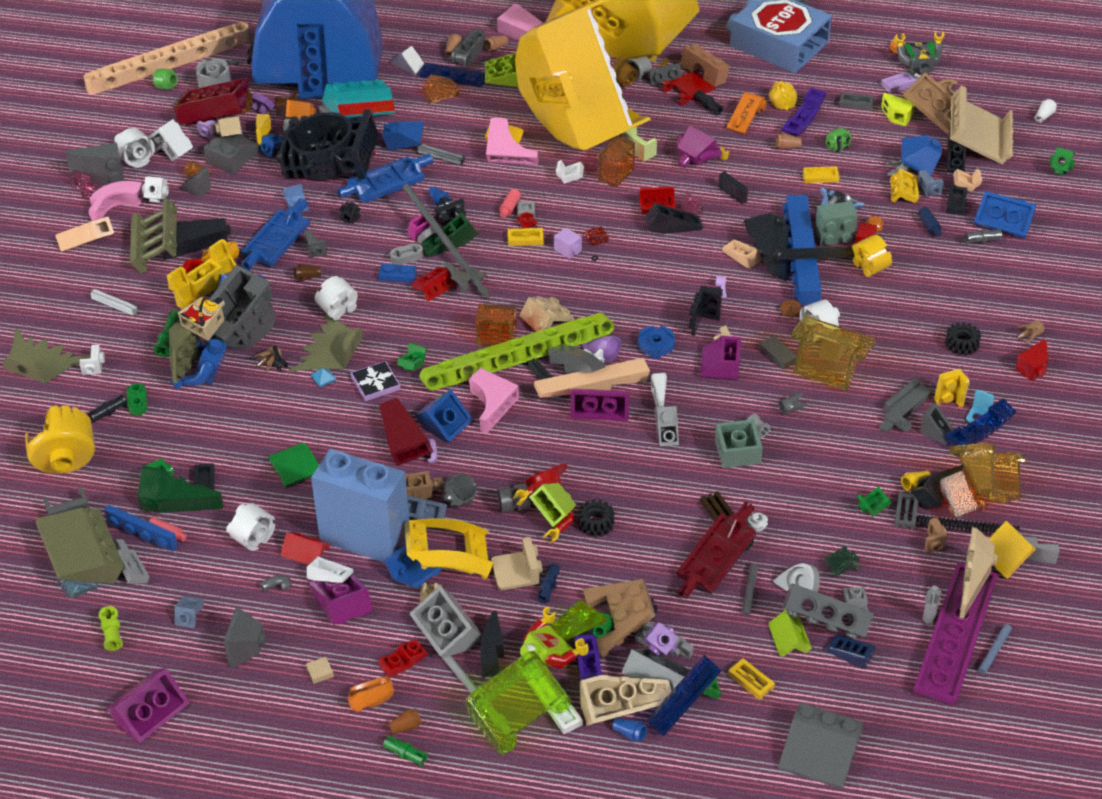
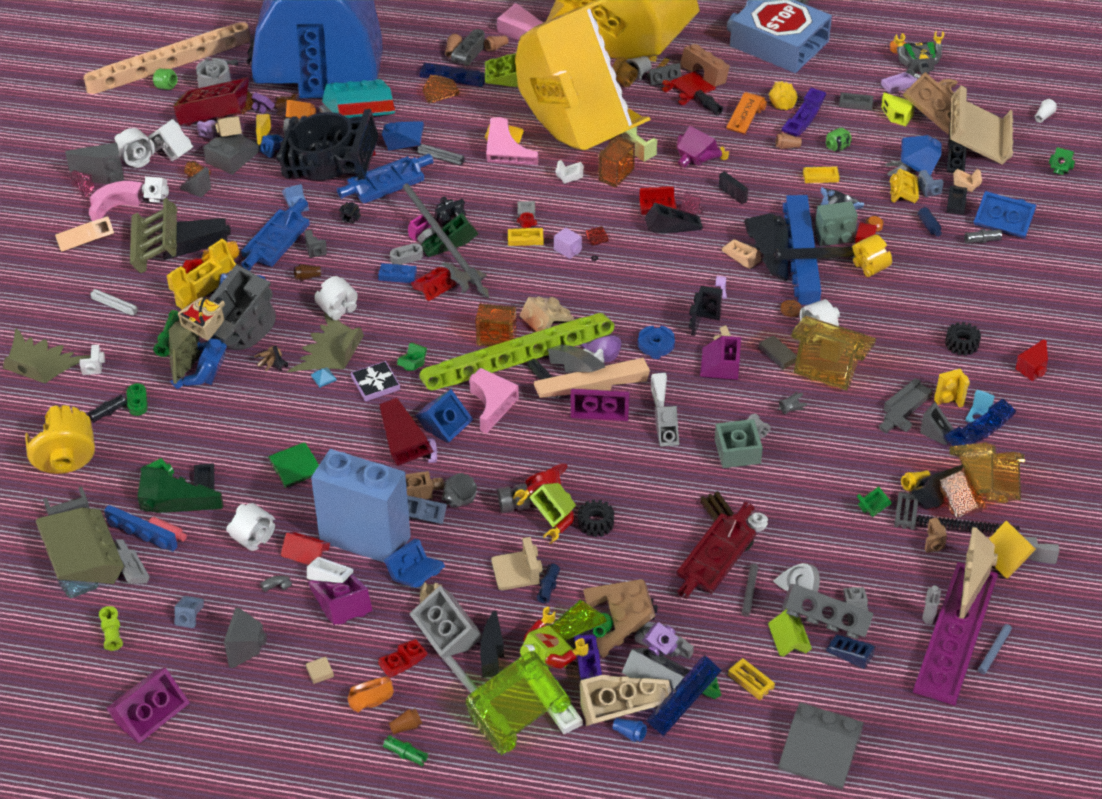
(408, 61): white slope -> none
(436, 194): blue cone -> none
(471, 561): yellow wedge -> none
(509, 203): coral cylinder -> none
(842, 561): clear green bracket -> none
(1035, 328): medium nougat piece -> none

